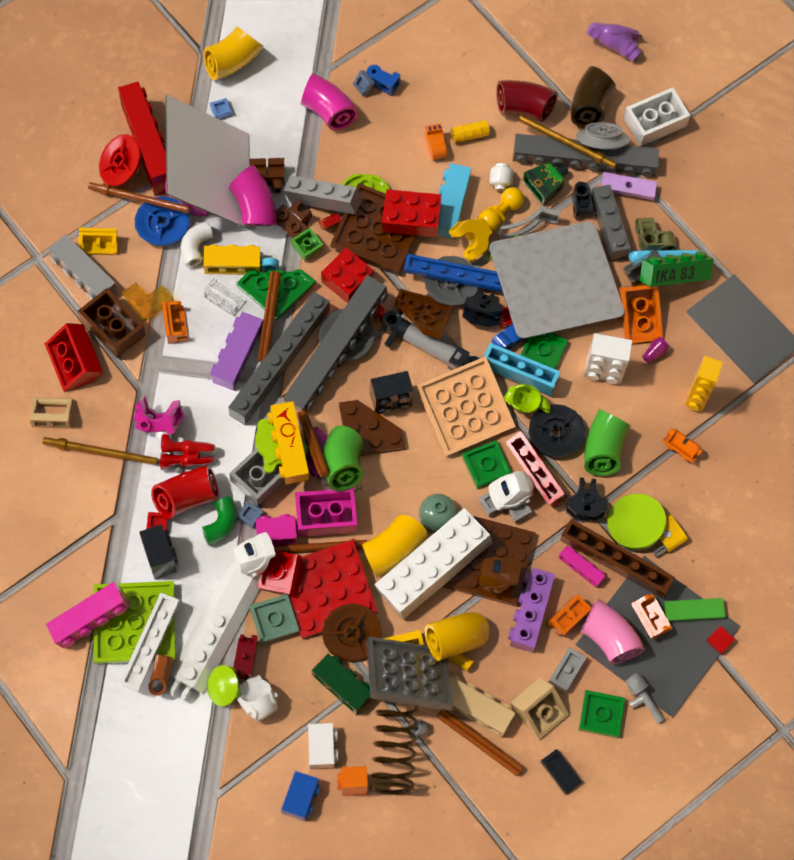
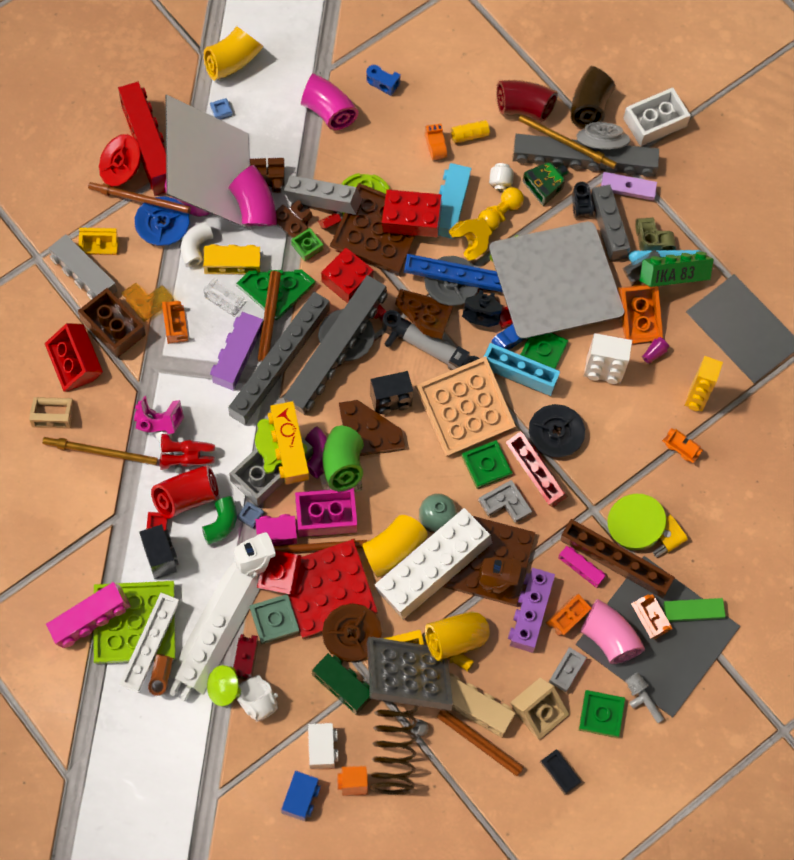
(269, 264): medium azure tile -> none
(313, 444): dark orange axle -> none
(363, 83): sand blue tile -> none
(511, 490): white helmet -> none
(526, 399): lime hair -> none
(542, 214): light grey piece -> none
(586, 503): black hinge -> none
(605, 444): bright green brick -> none
(616, 38): medium lavender animal -> none
(720, 640): red tile -> none

